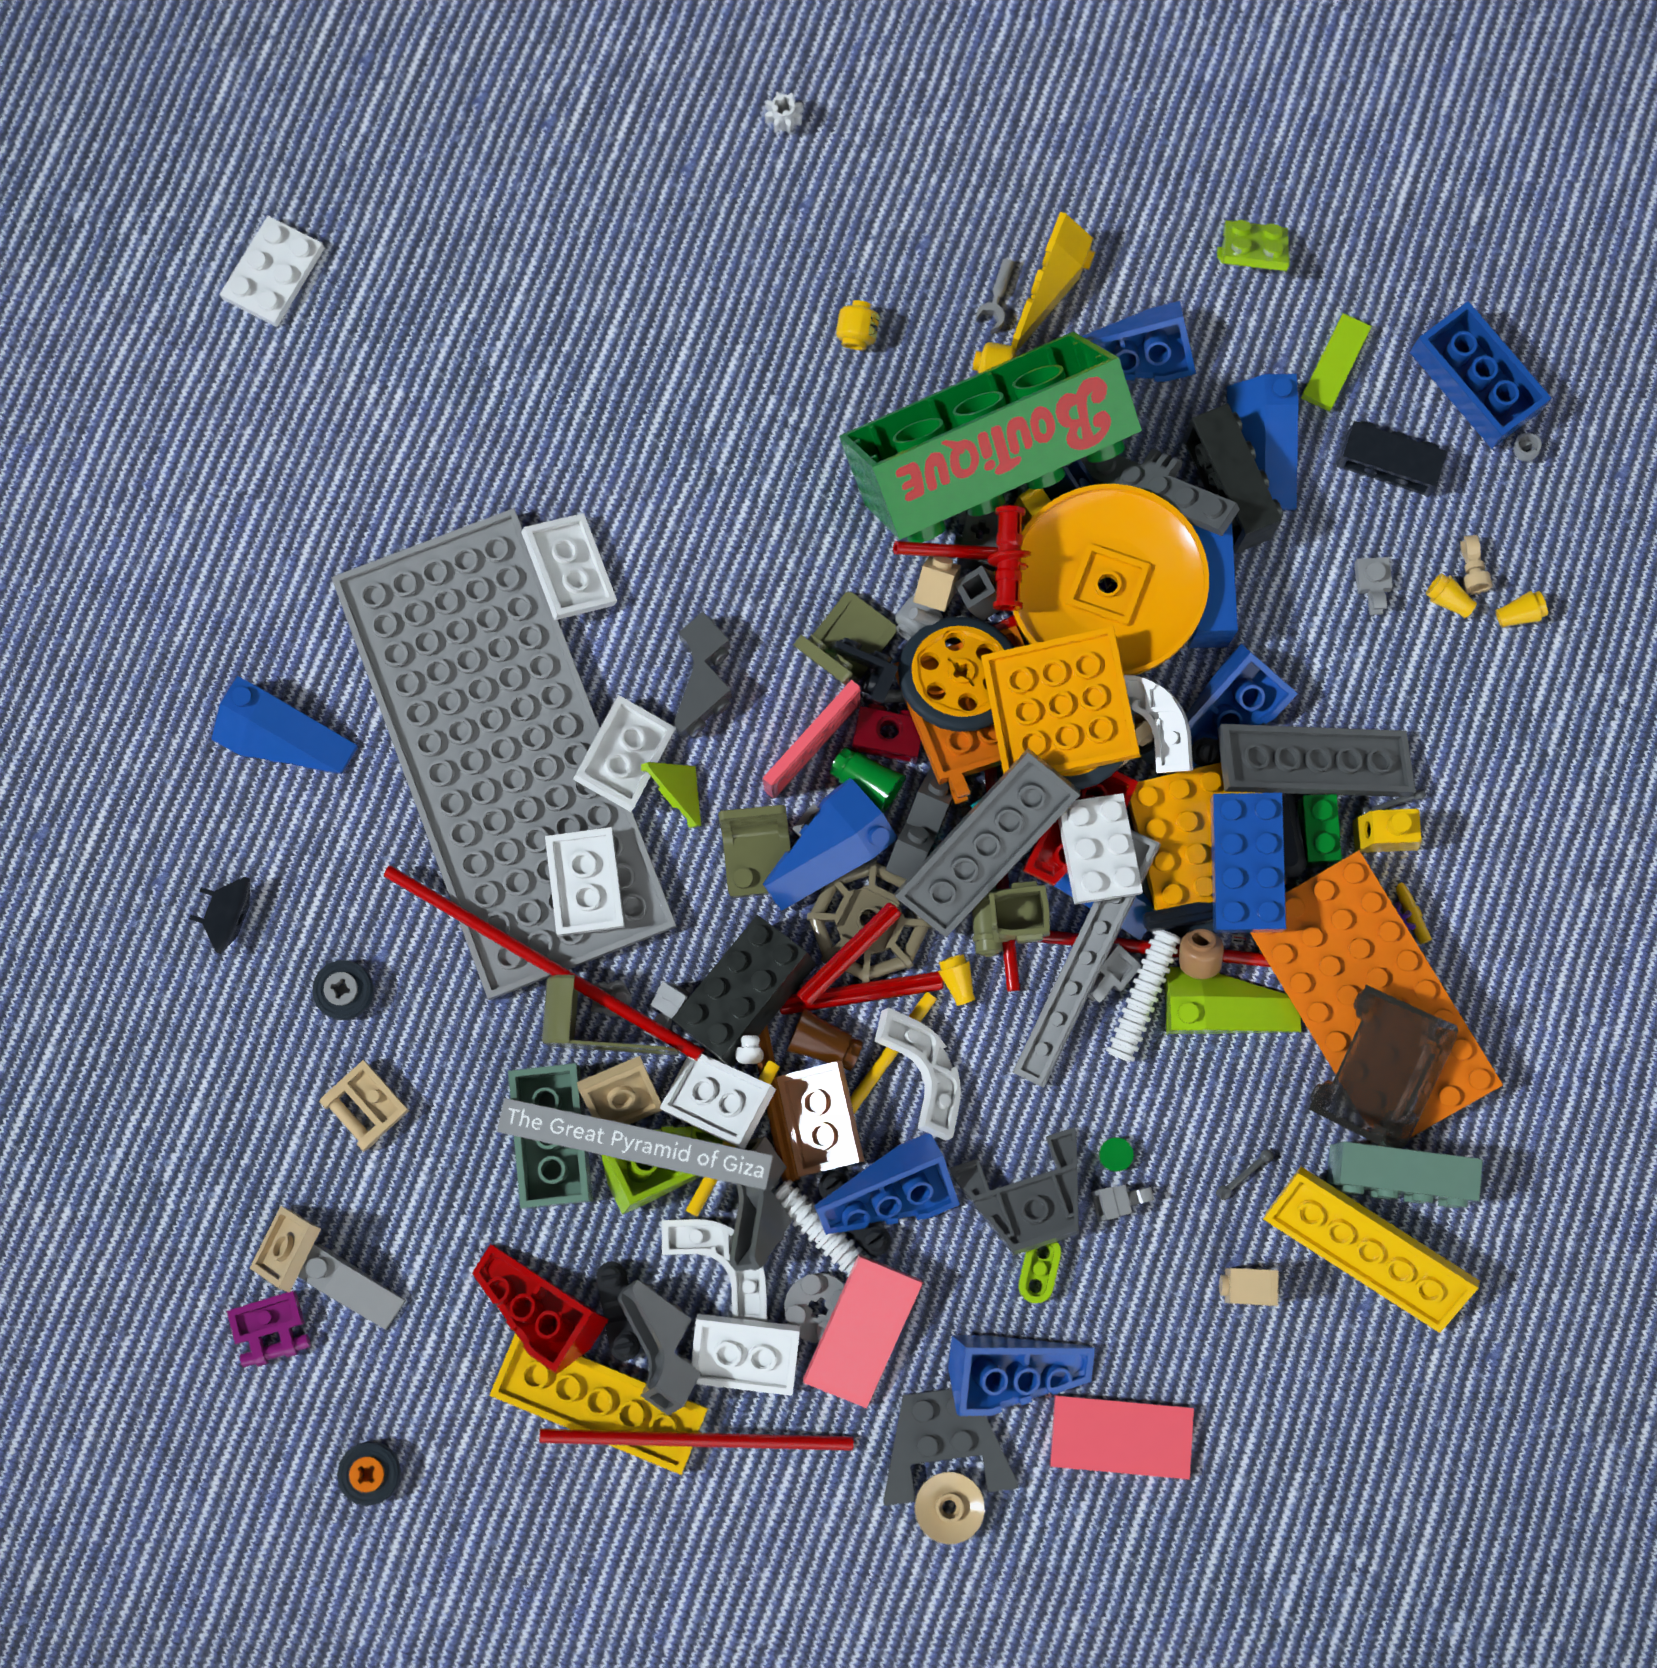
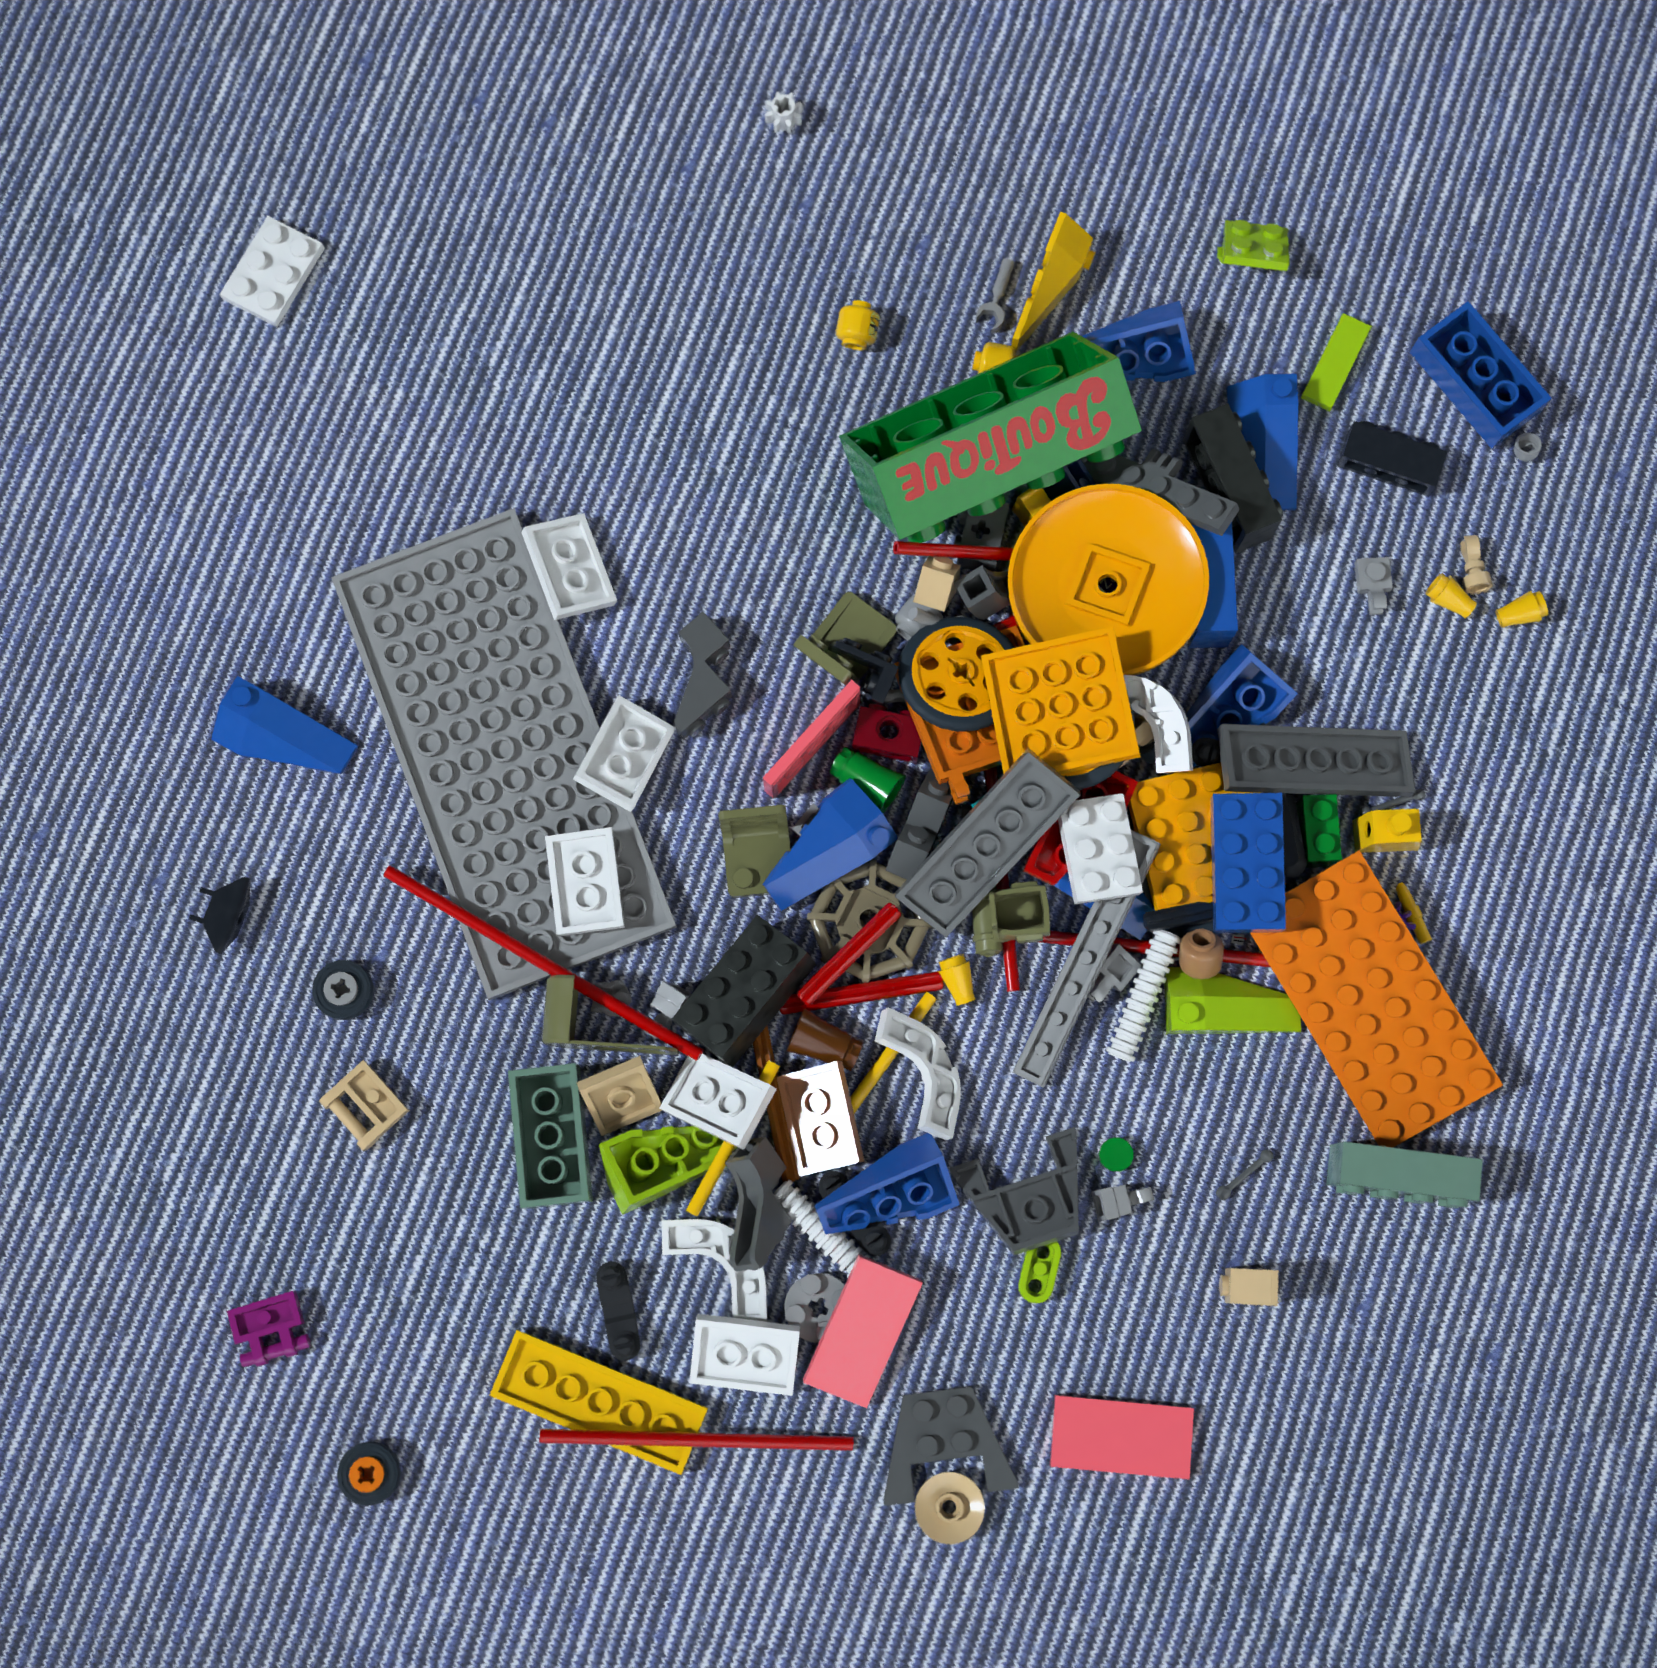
(285, 1249): tan plate -> none
(350, 1286): light grey slope -> none
(544, 1316): red wedge -> none
(635, 1144): light grey tile -> none
(659, 1330): dark grey arch -> none
(679, 788): lime tile -> none
(750, 1051): white arm -> none
(1005, 1371): blue wedge -> none
(1009, 558): red piece -> none
(1371, 1250): yellow plate -> none
(1386, 1069): clear smoke windscreen -> none

